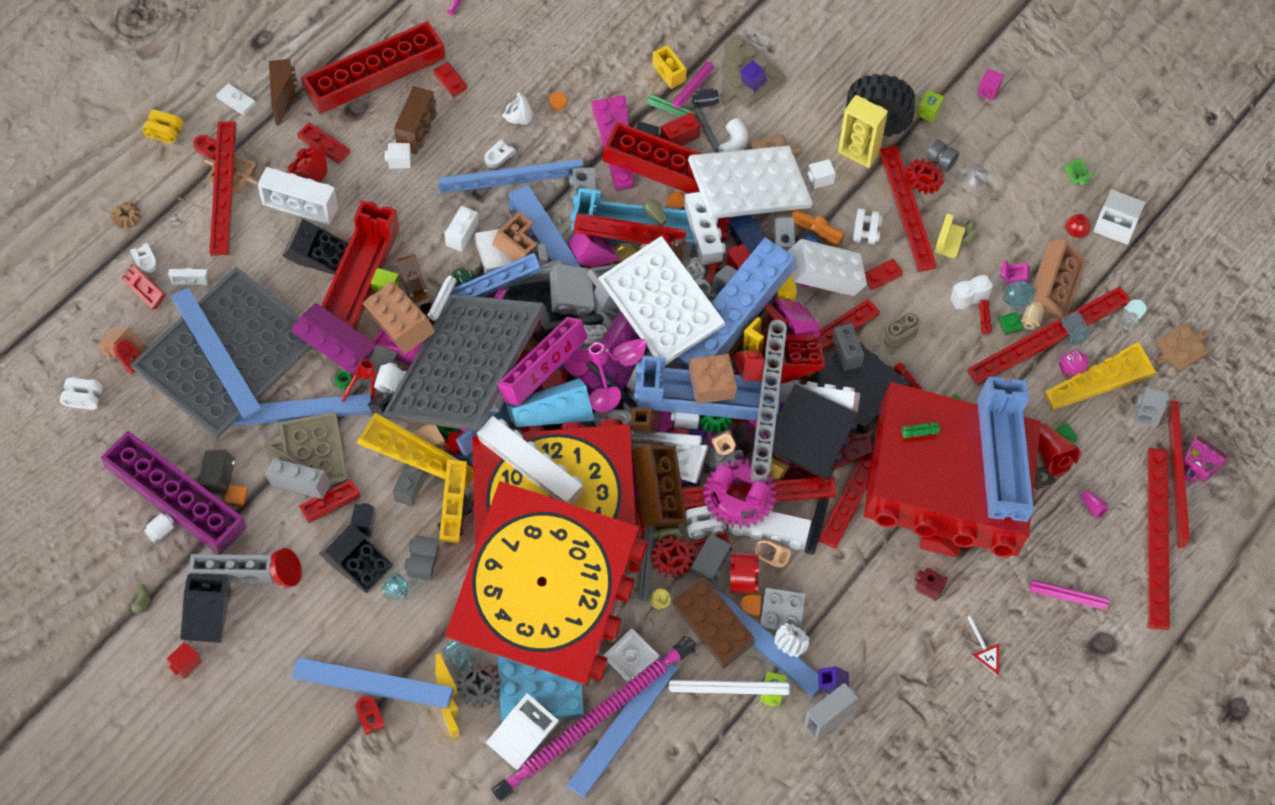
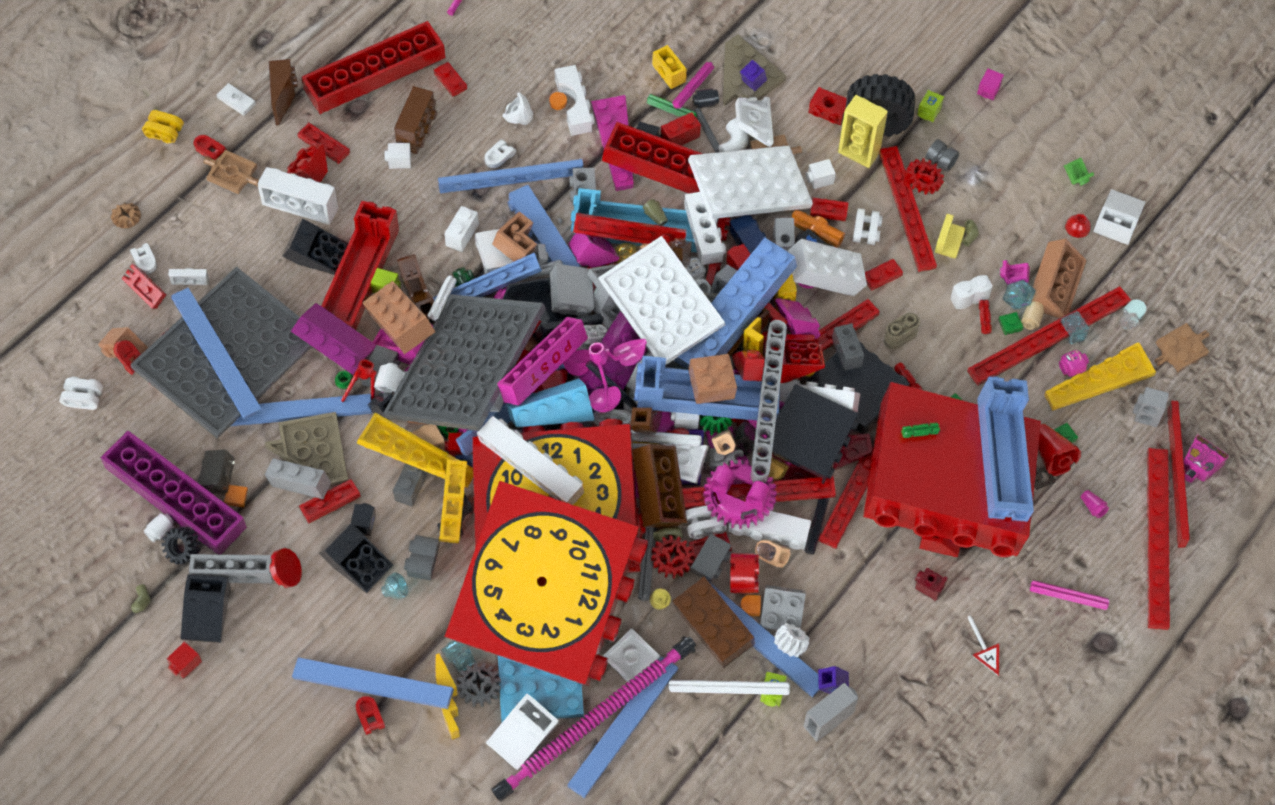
(171, 544): none -> black tyre
(223, 188): red tile -> none
(578, 117): none -> white arch
(676, 201): orange tile -> none
(755, 118): none -> white wing
(828, 106): none -> red brick
(829, 209): none -> red plate

